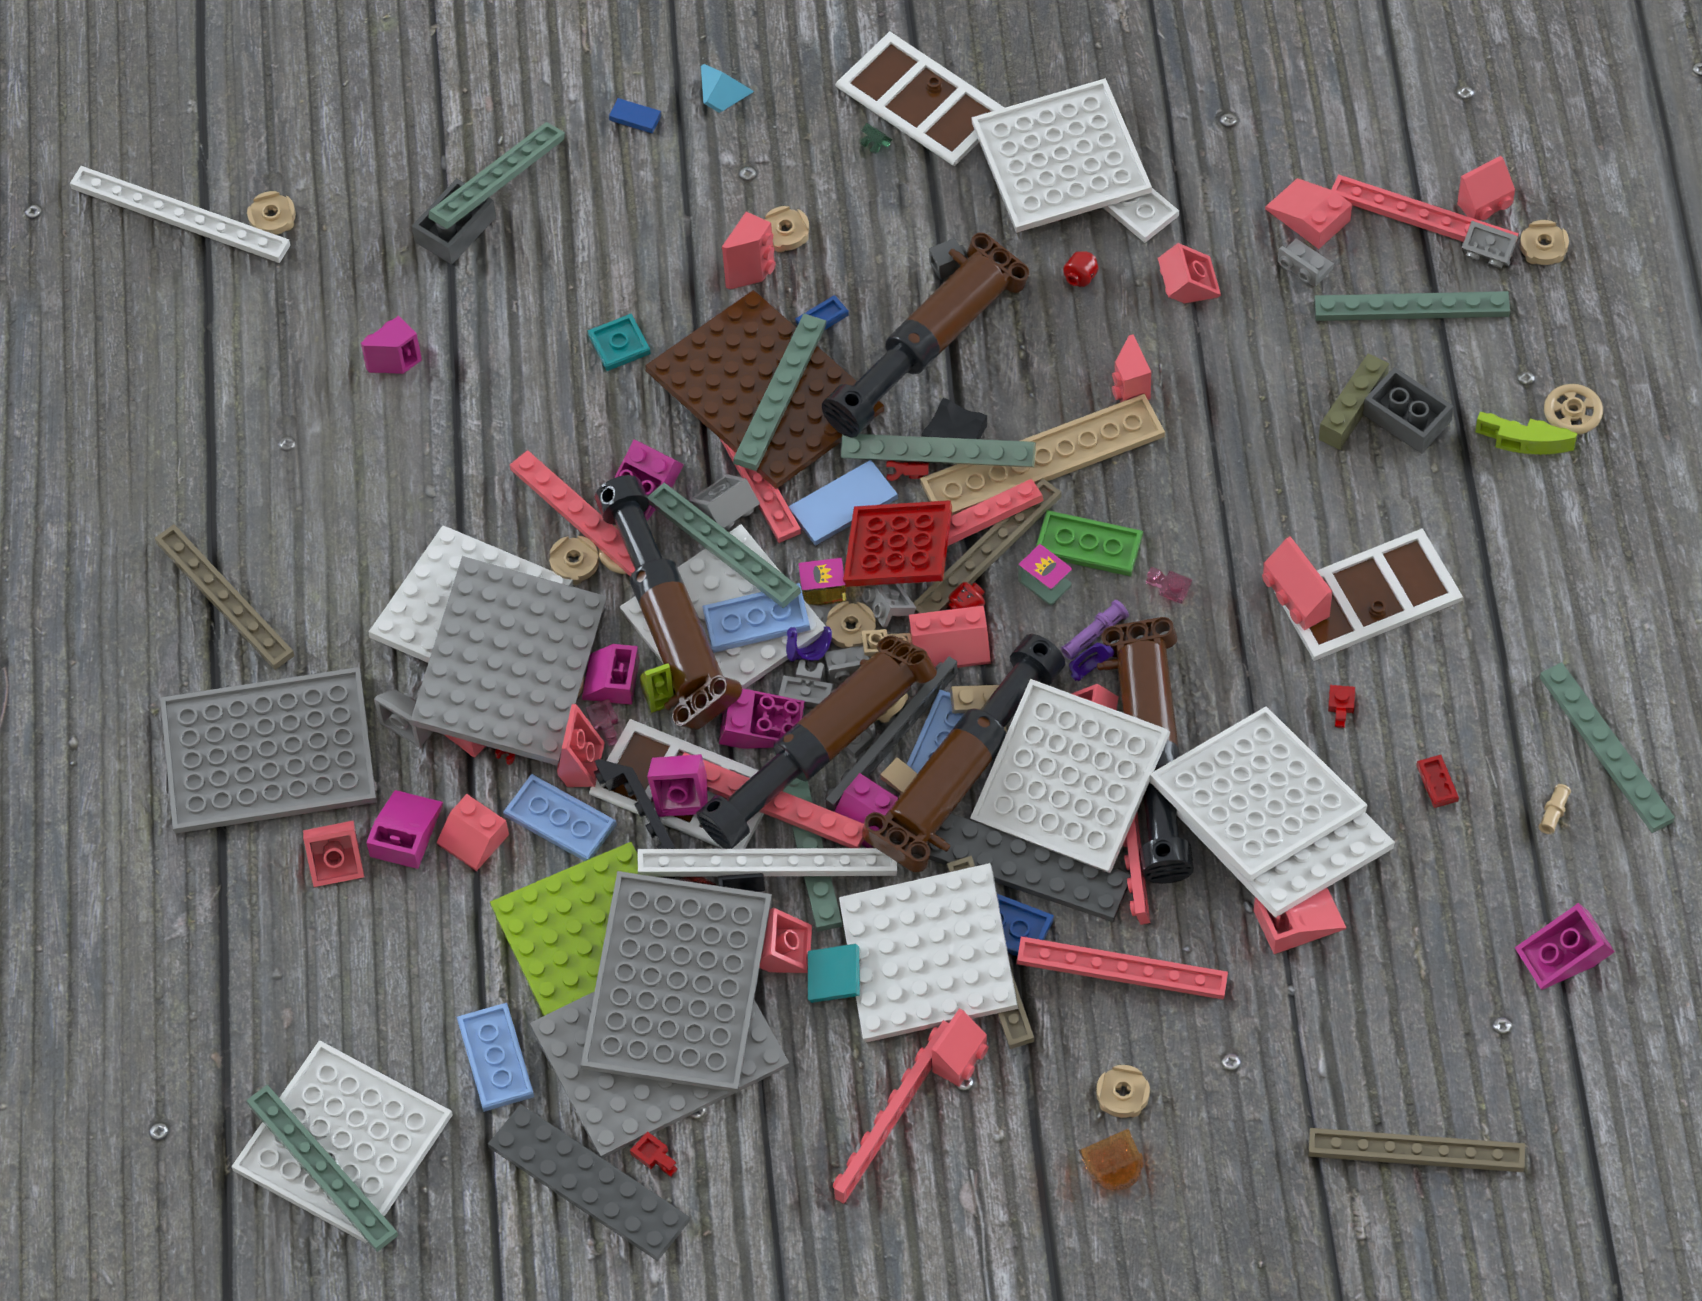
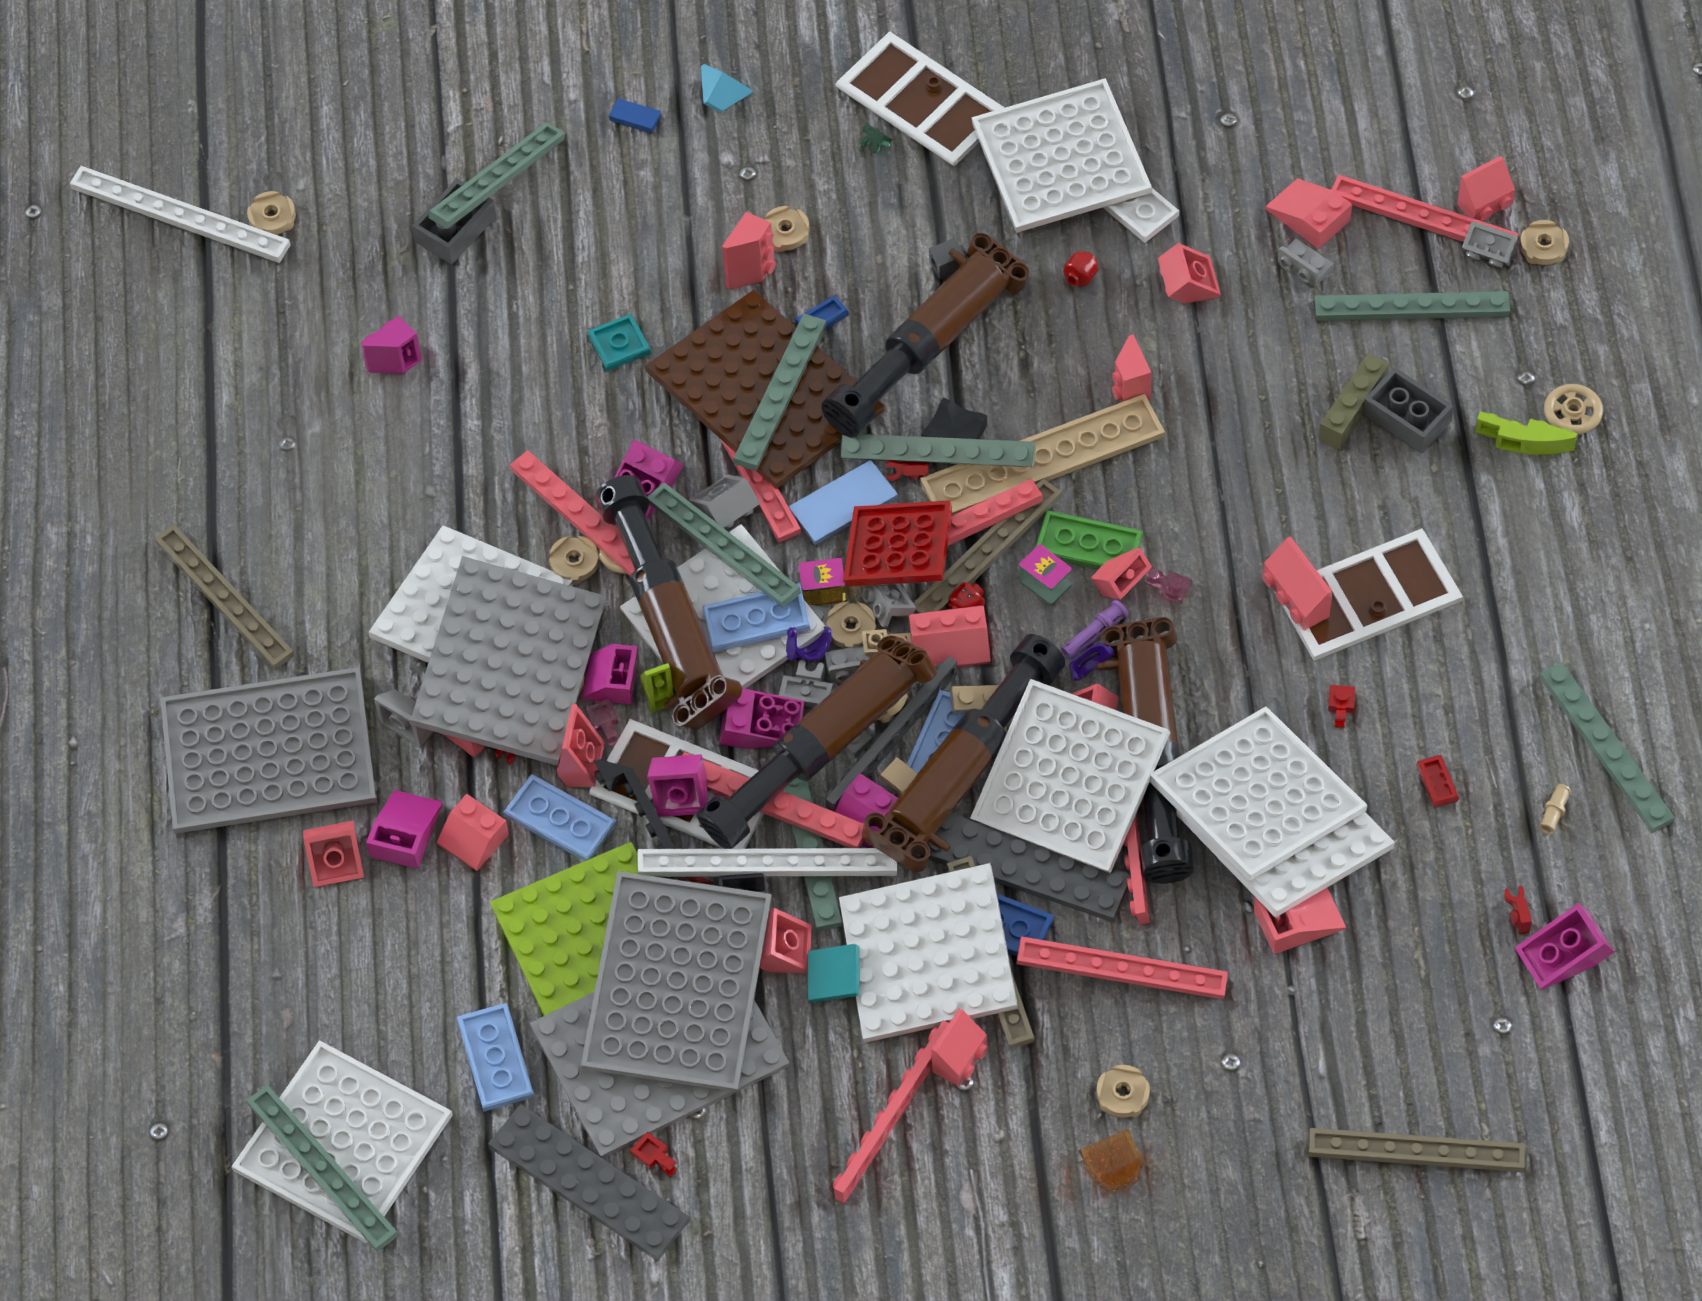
(1121, 573): none -> coral slope
(1520, 915): none -> red plate

